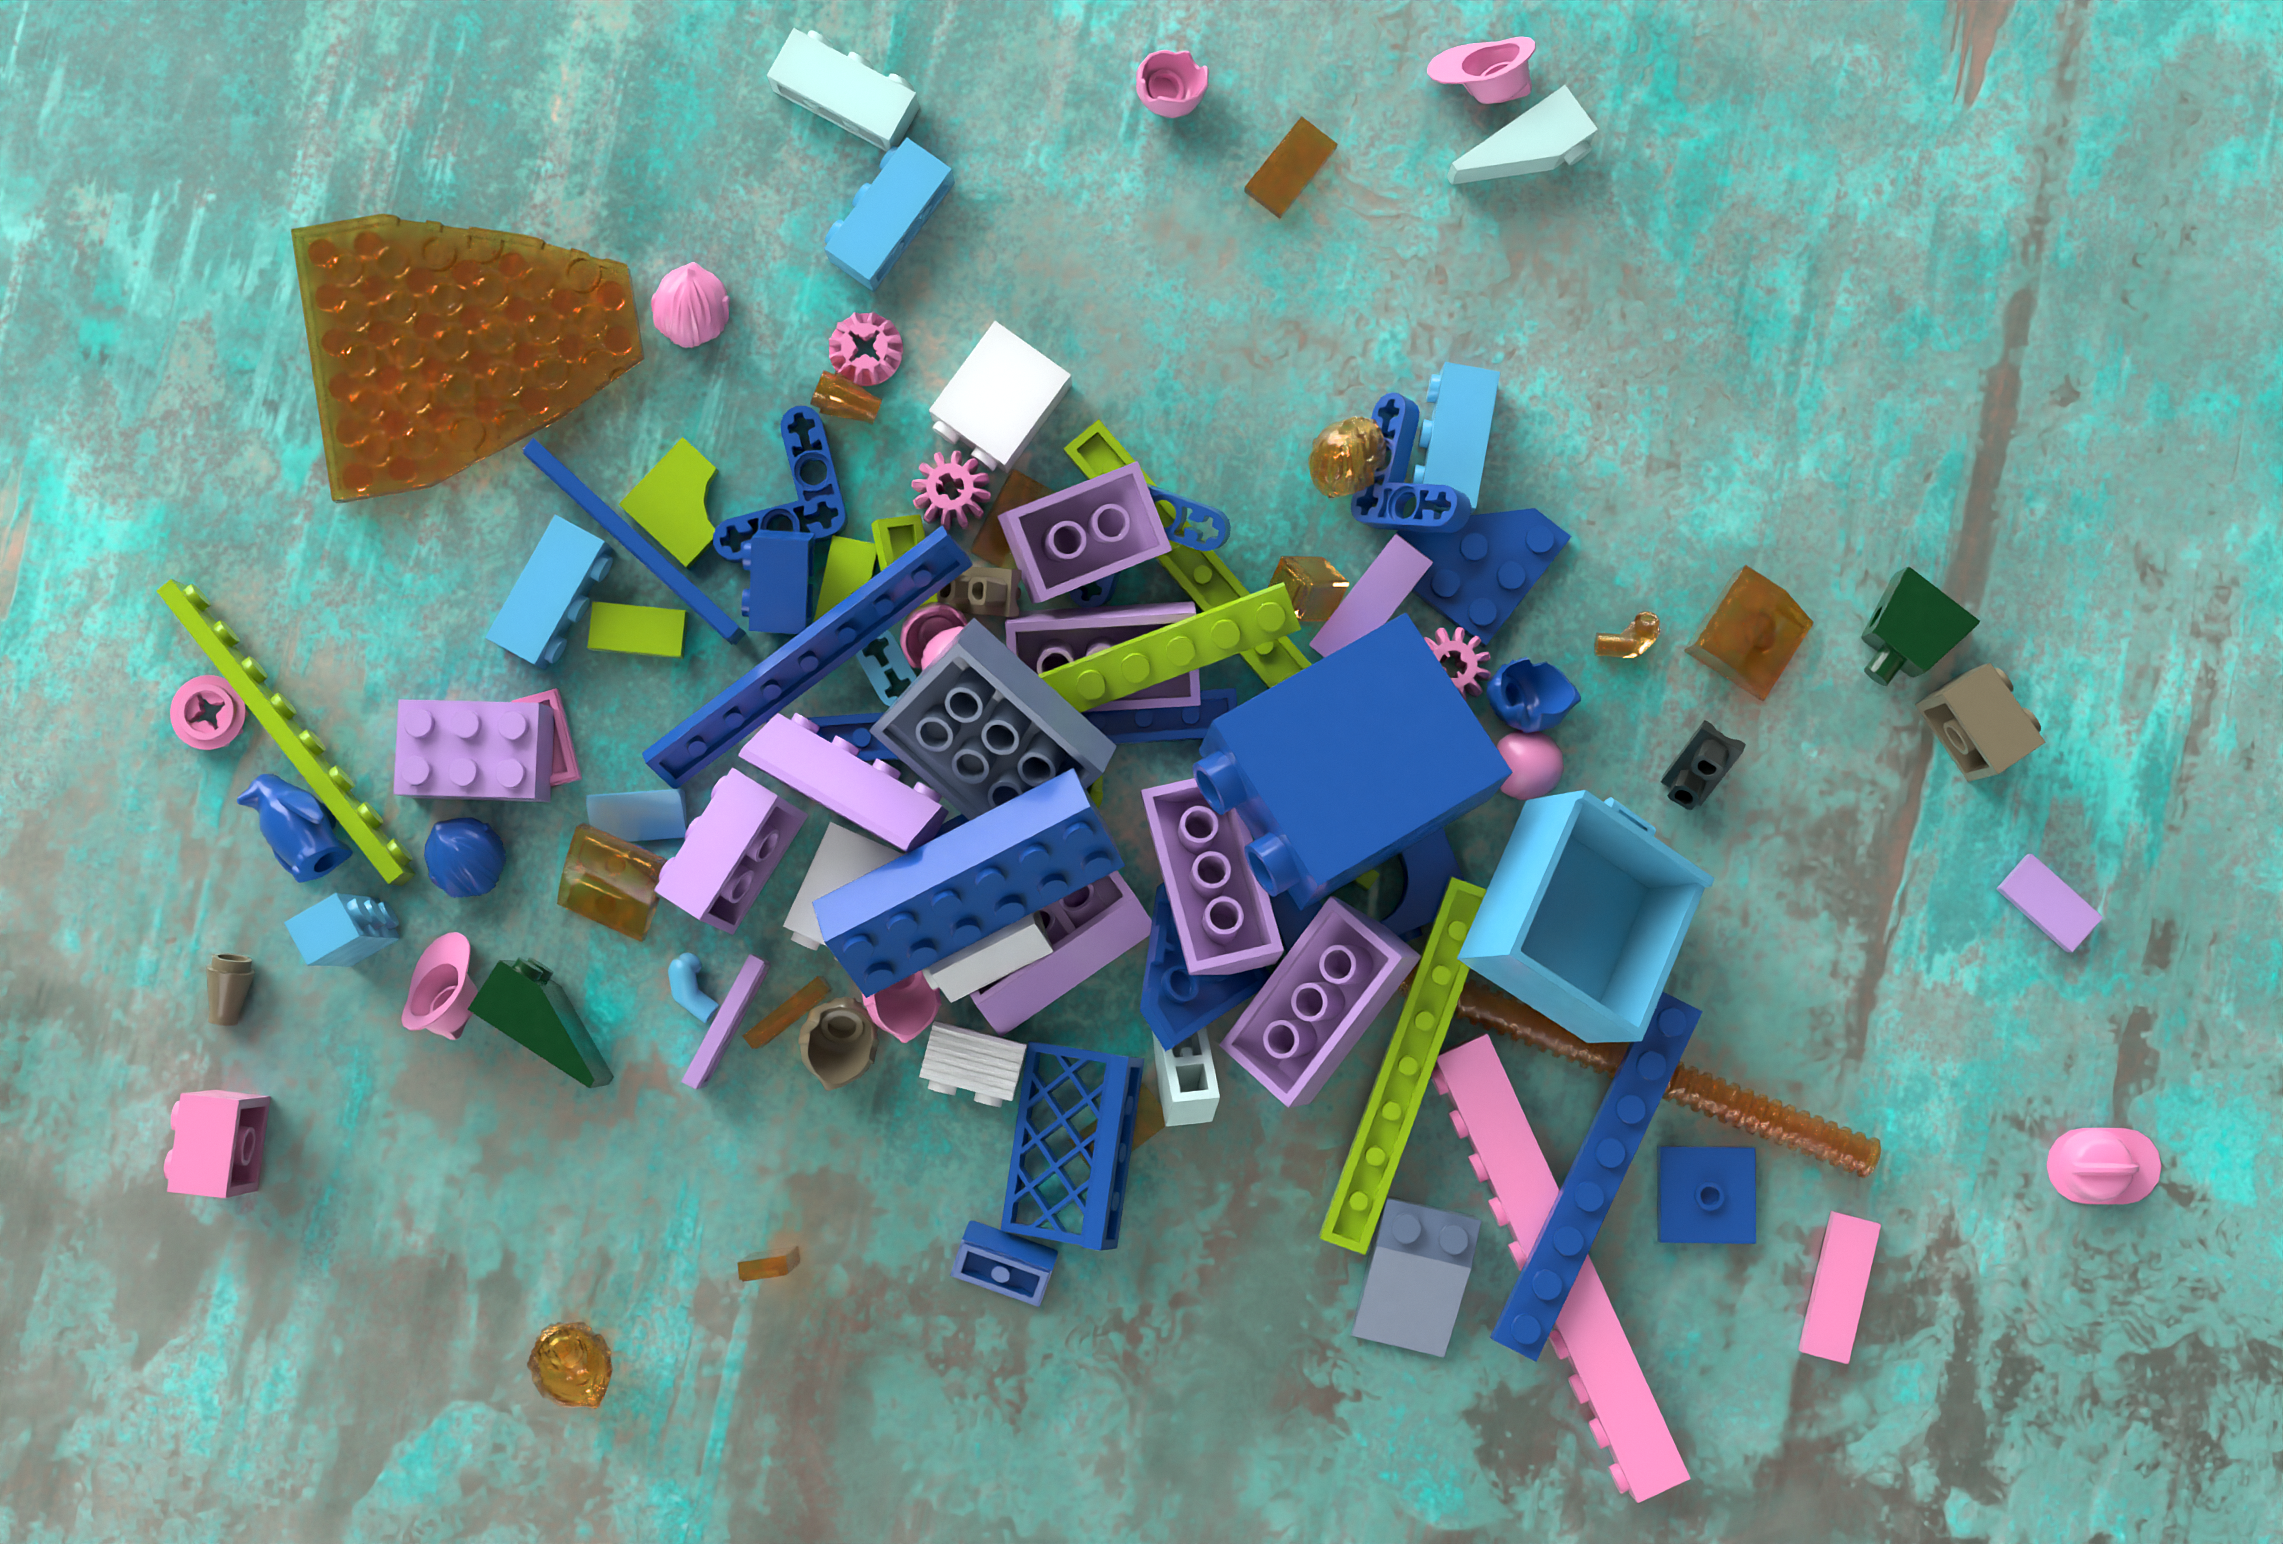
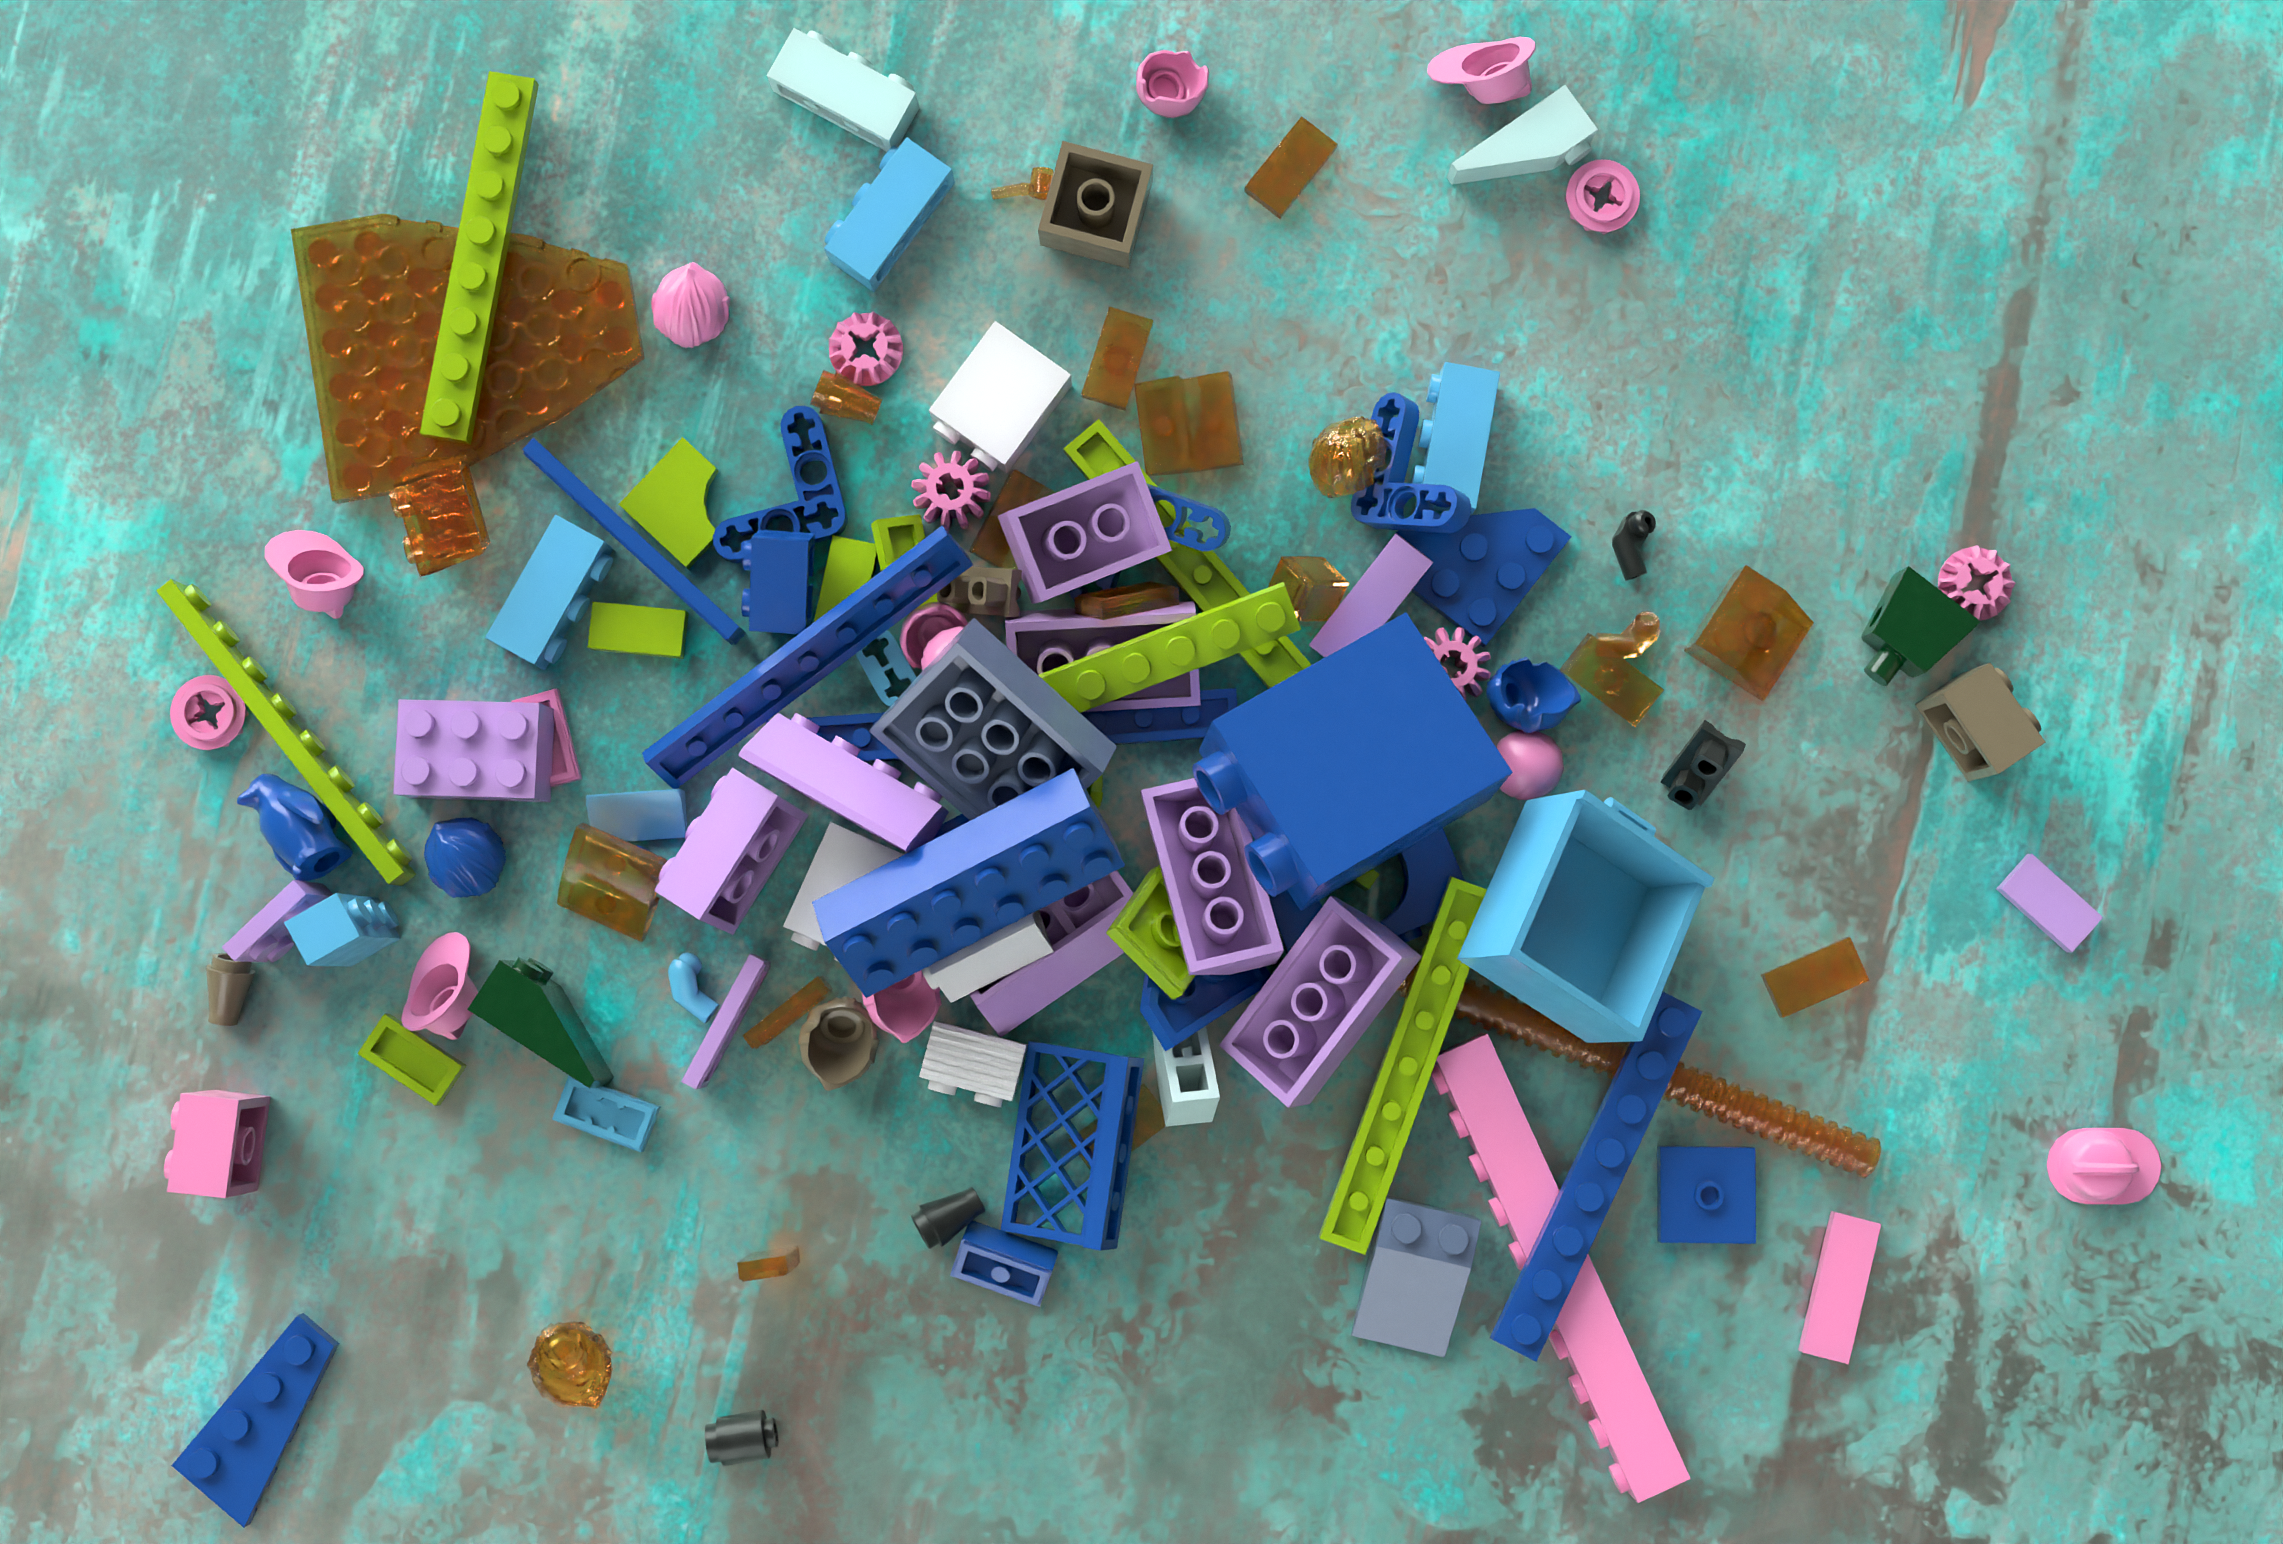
(246, 1437): none -> blue wing
(266, 934): none -> lavender plate
(314, 570): none -> bright pink piece
(412, 1059): none -> lime tile
(439, 513): none -> clear orange slope
(479, 258): none -> lime plate
(607, 1114): none -> medium azure plate
(741, 1438): none -> pearl dark grey brick
(947, 1216): none -> pearl dark grey cone
(1037, 188): none -> clear orange hand
(1095, 204): none -> dark tan brick
(1117, 358): none -> clear orange plate
(1126, 600): none -> clear orange tile
(1150, 936): none -> lime tile
(1188, 424): none -> clear orange slope
(1611, 679): none -> clear orange plate
(1623, 192): none -> bright pink gear
(1628, 541): none -> pearl dark grey arm
(1814, 977): none -> clear orange tile
(1956, 574): none -> bright pink gear

